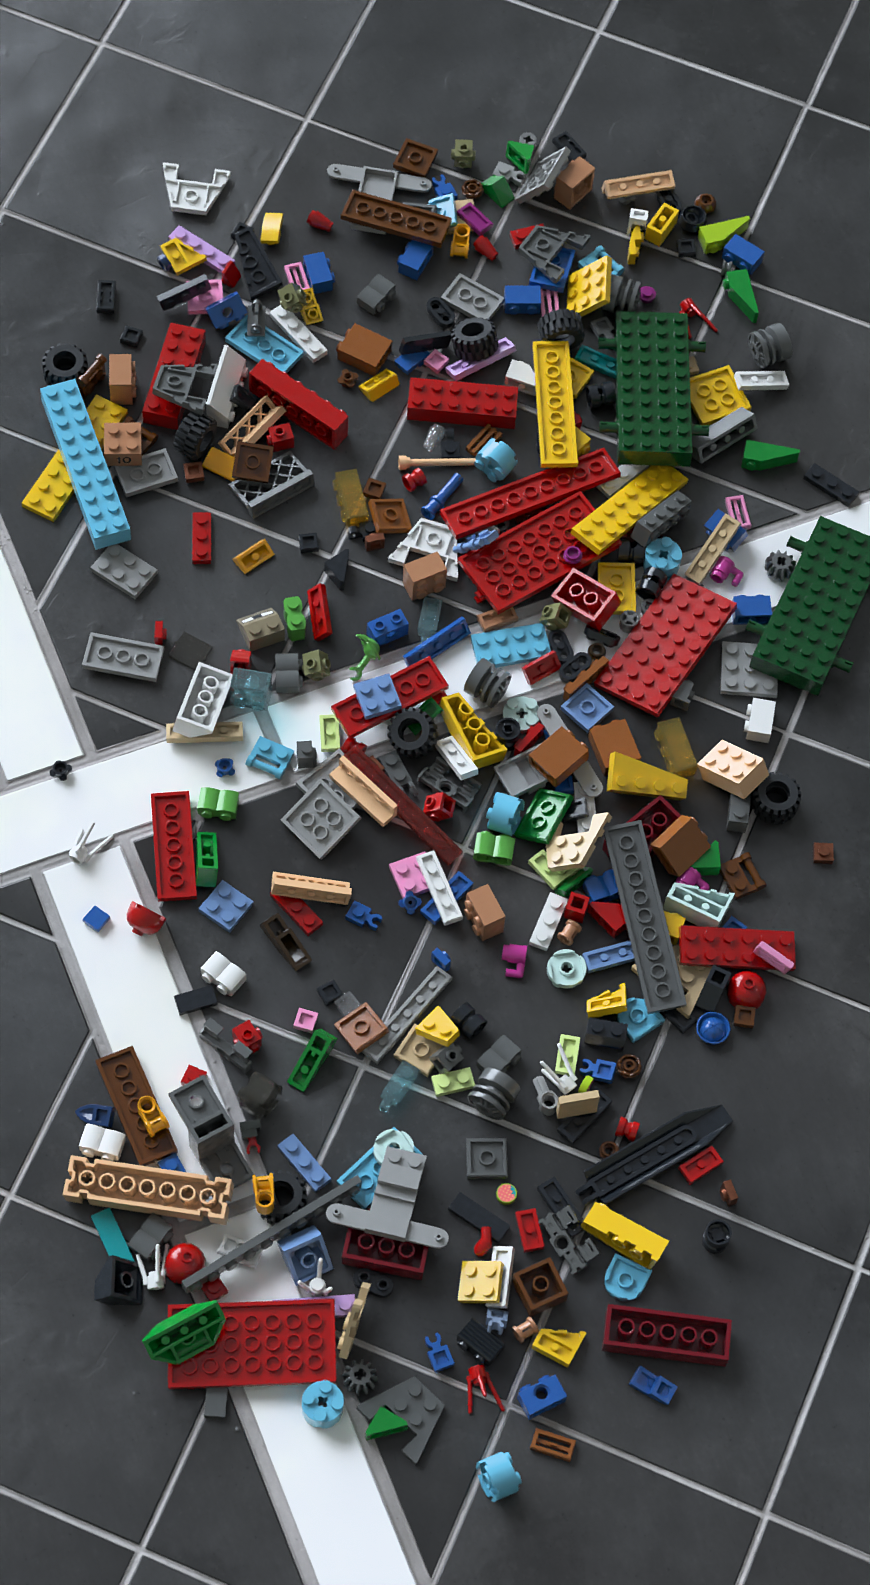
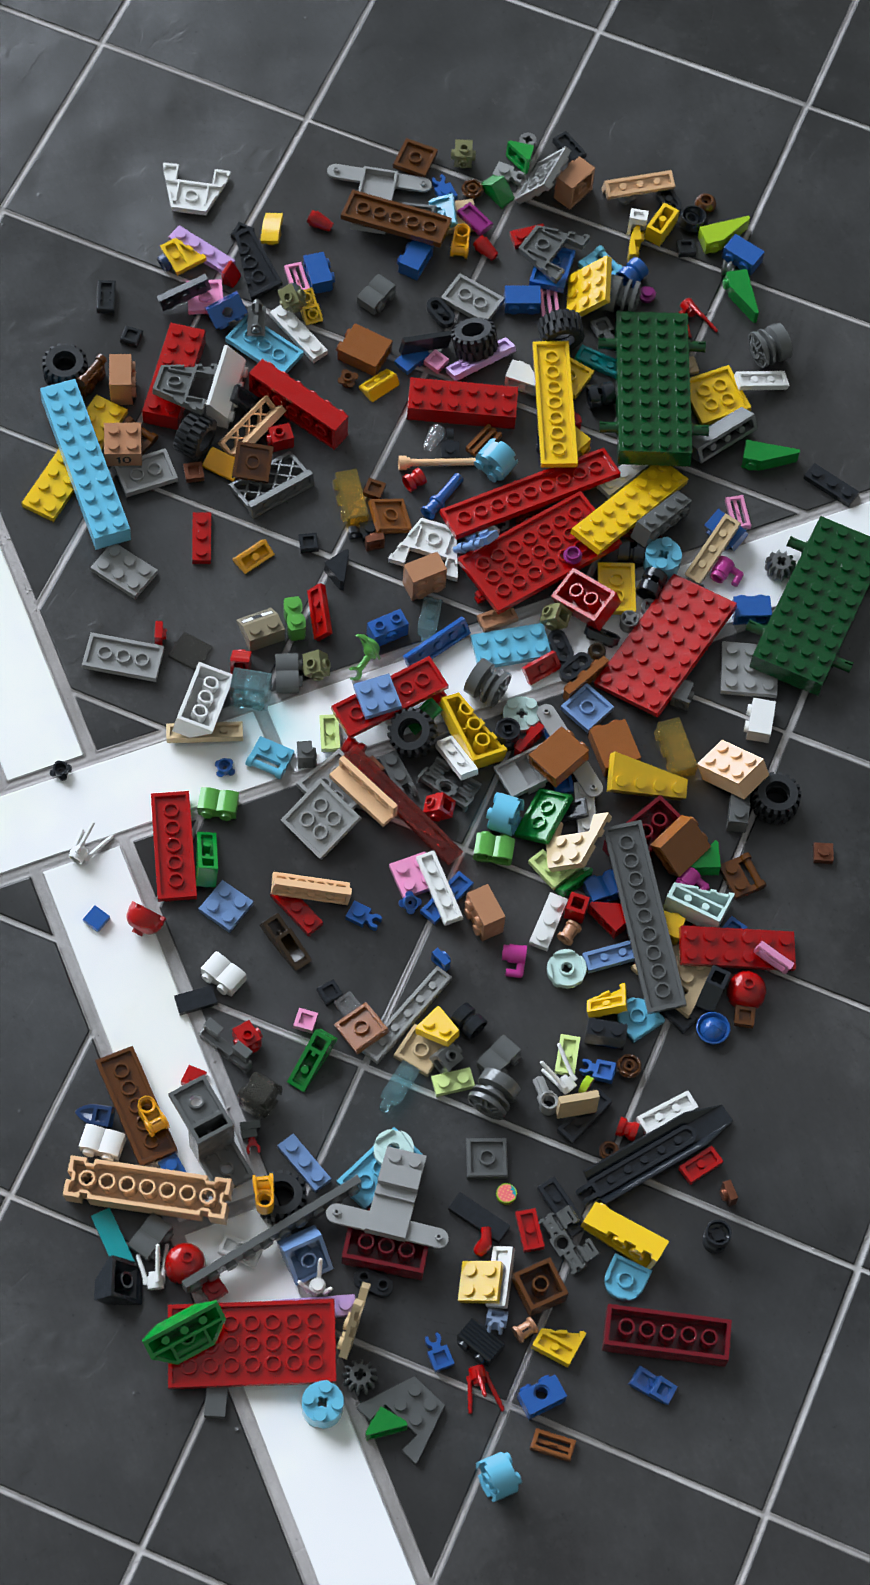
(634, 270): none -> blue wheel
(667, 1111): none -> white plate

